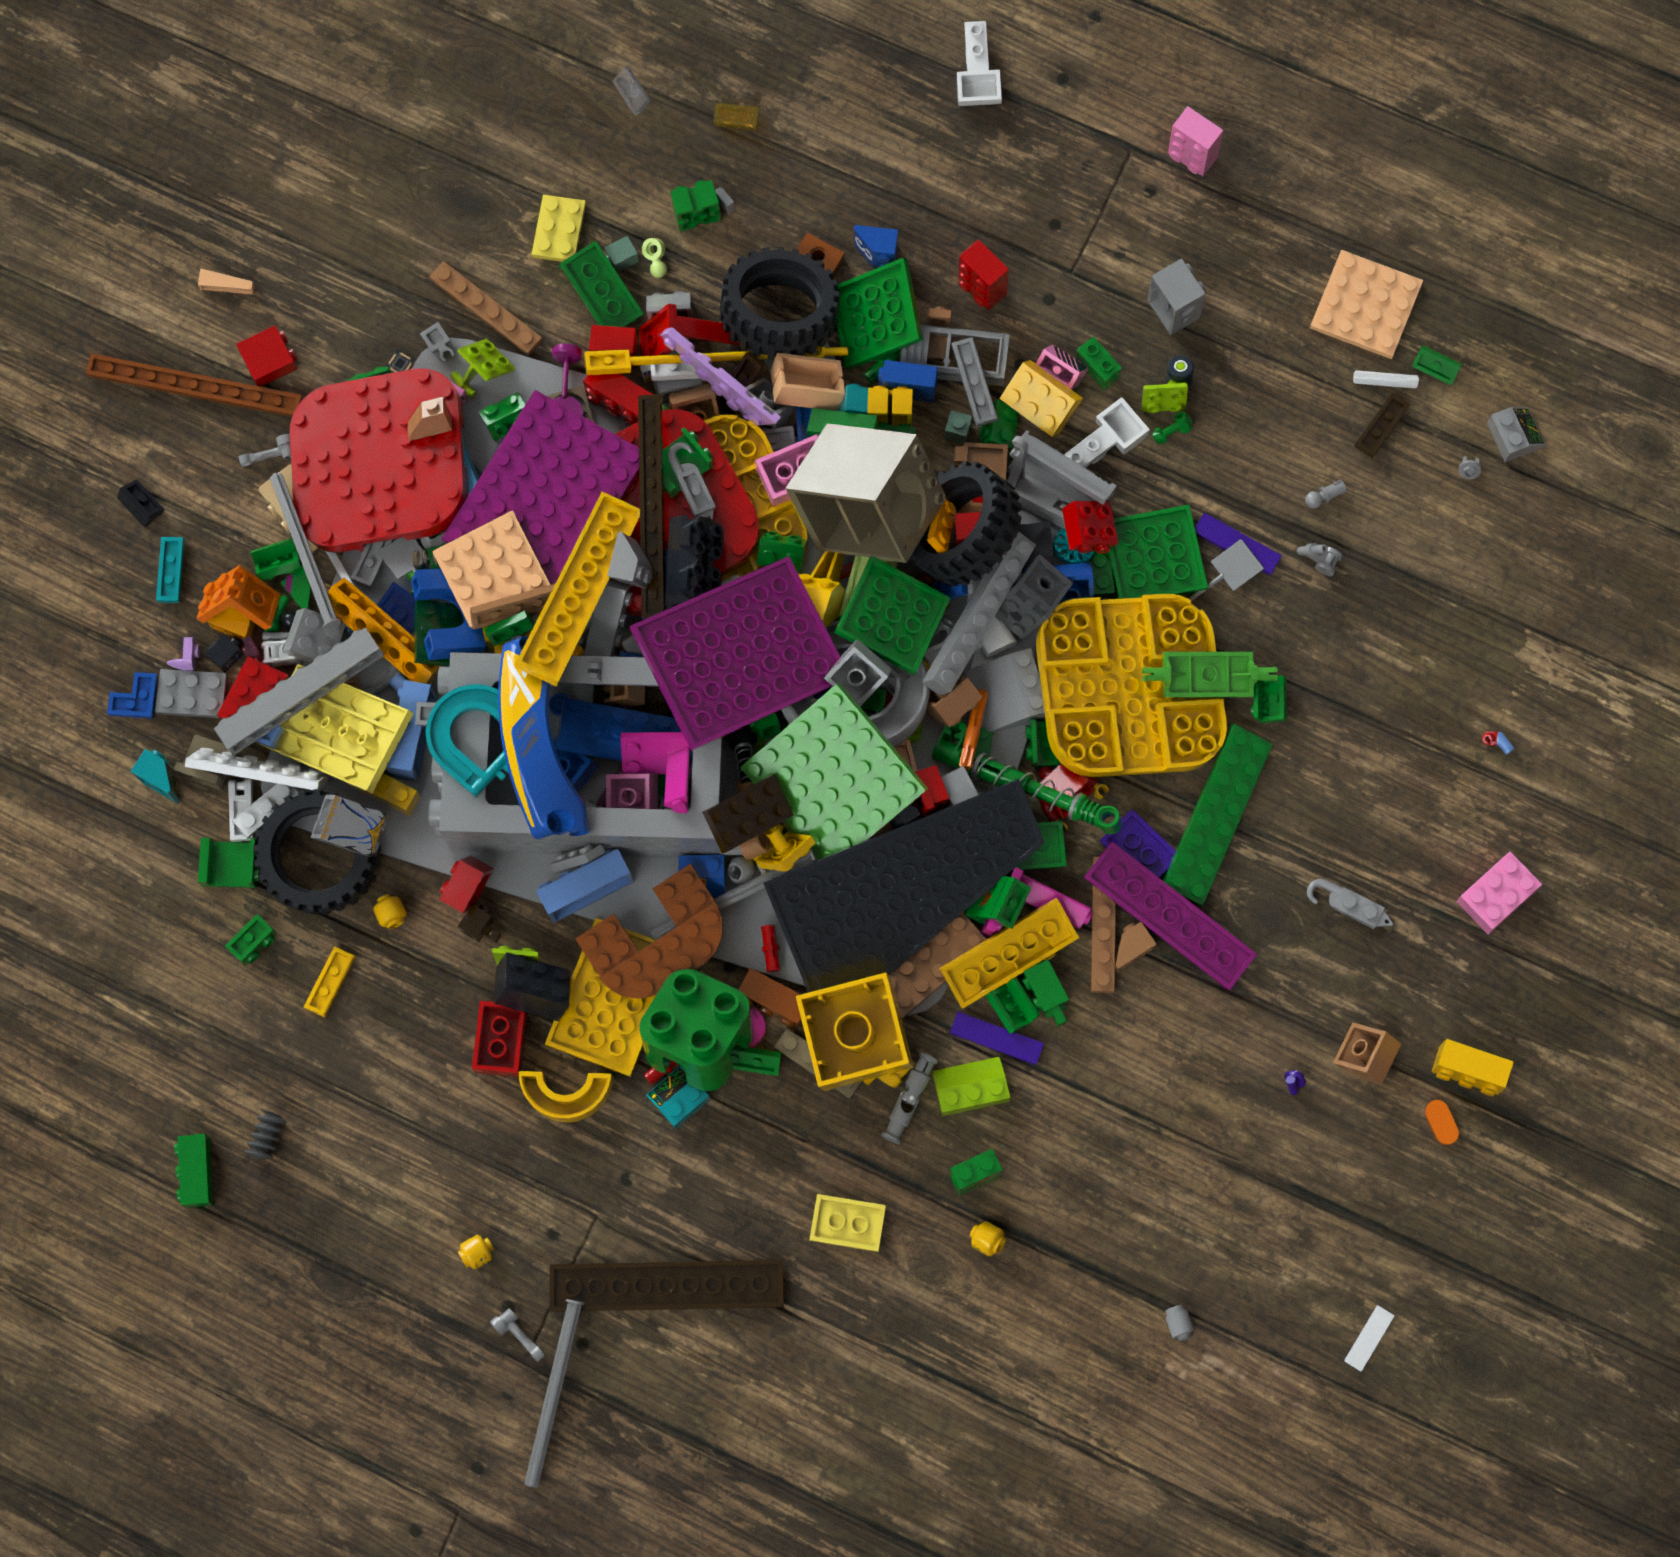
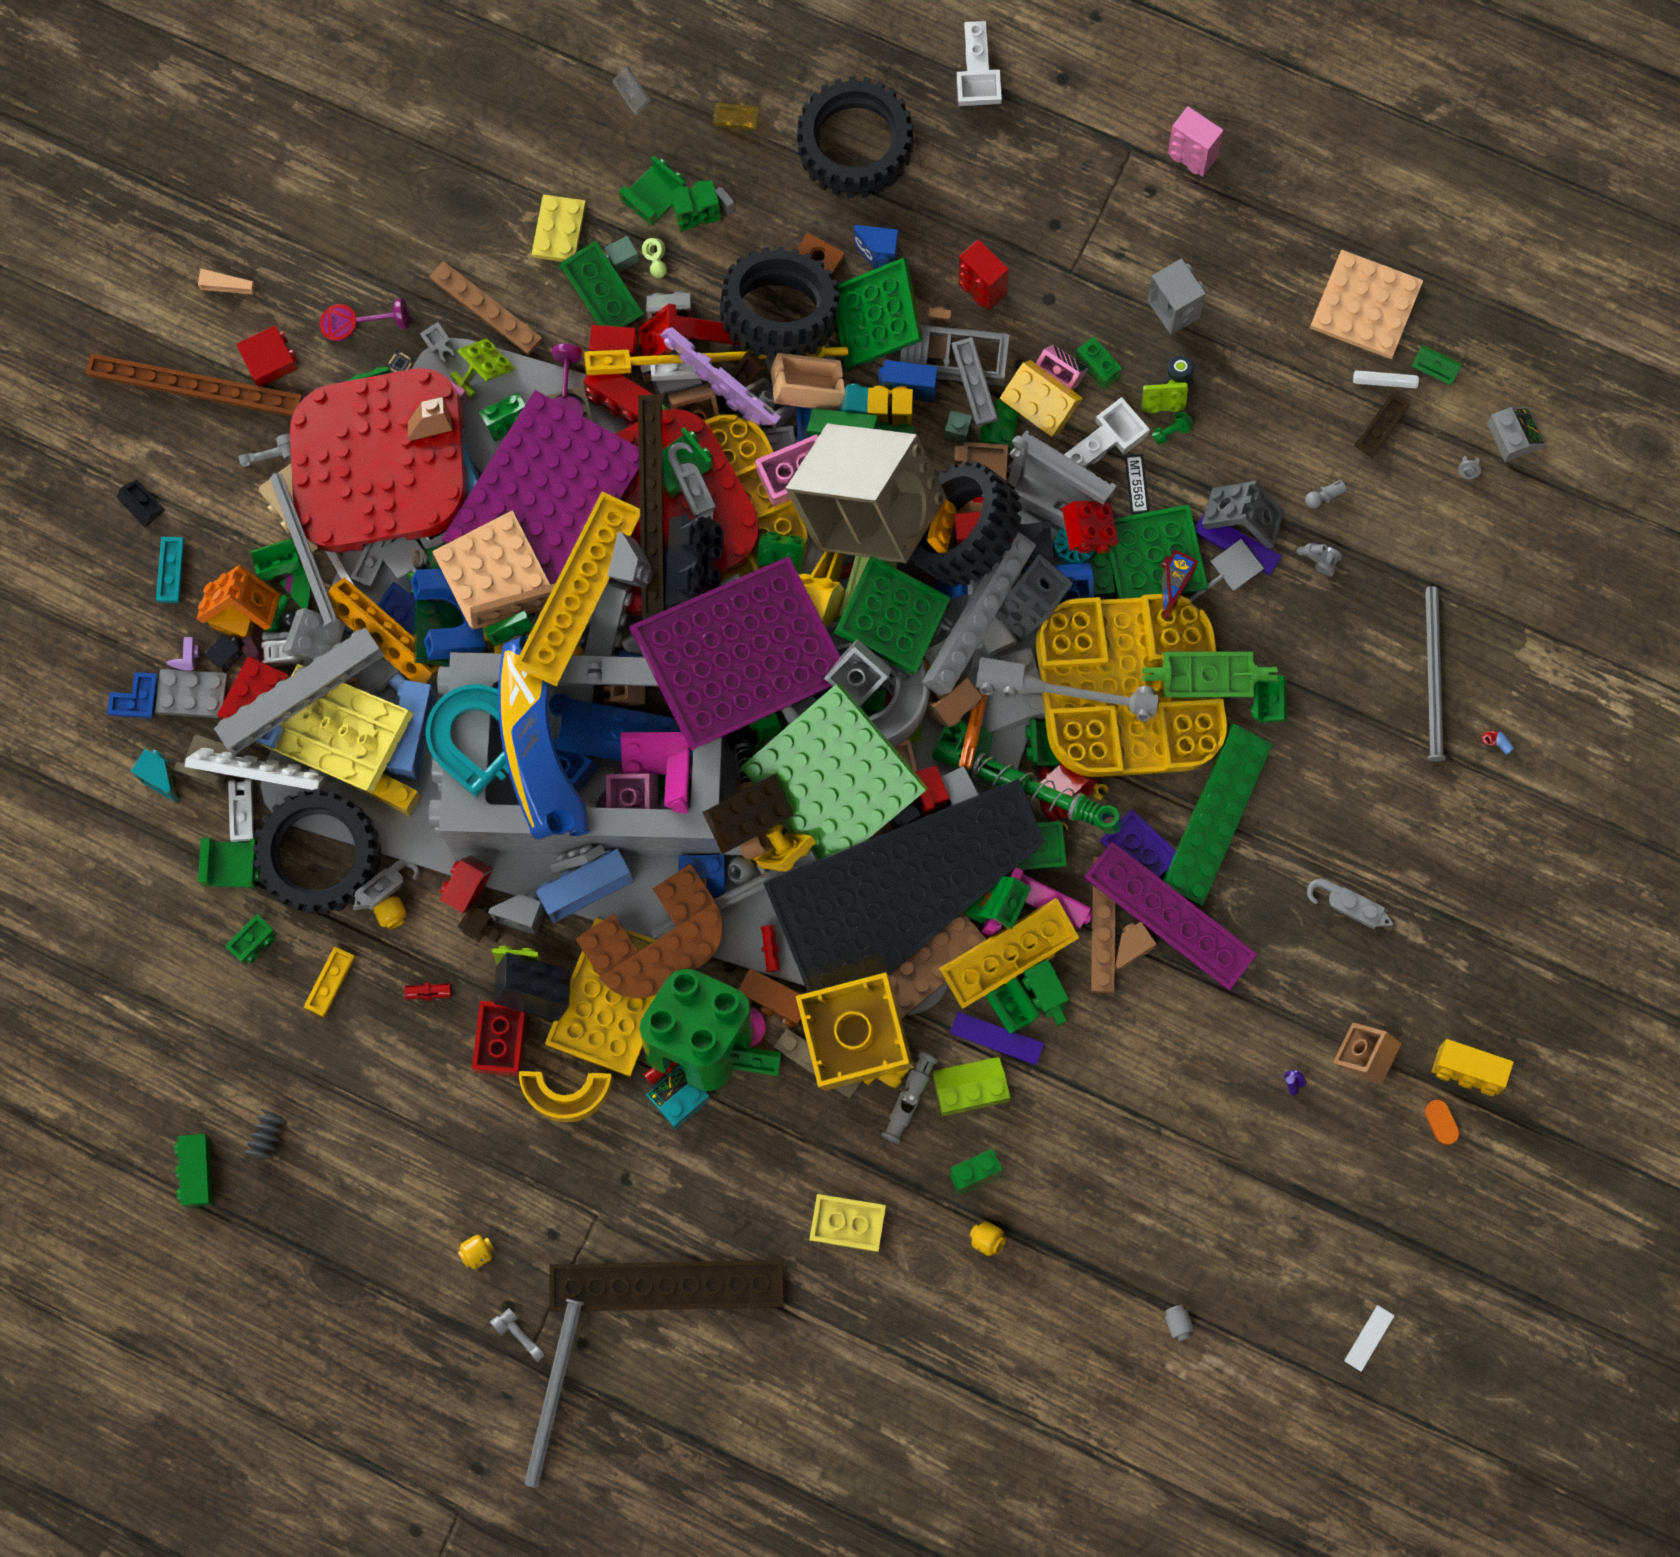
(252, 817): white plate -> none
(340, 320): none -> magenta piece
(349, 825): light grey slope -> none
(382, 885): none -> light grey plate
(422, 712): light grey plate -> none
(427, 991): none -> red pin
(520, 913): none -> light grey slope
(651, 192): none -> green panel
(854, 95): none -> black tyre
(873, 372): green pin -> none
(1010, 680): none -> light grey bar
(1137, 484): none -> sticker
(1175, 578): none -> slope
(1246, 505): none -> dark grey bracket
(1434, 675): none -> light grey axle
(1499, 893): bright pink brick -> none

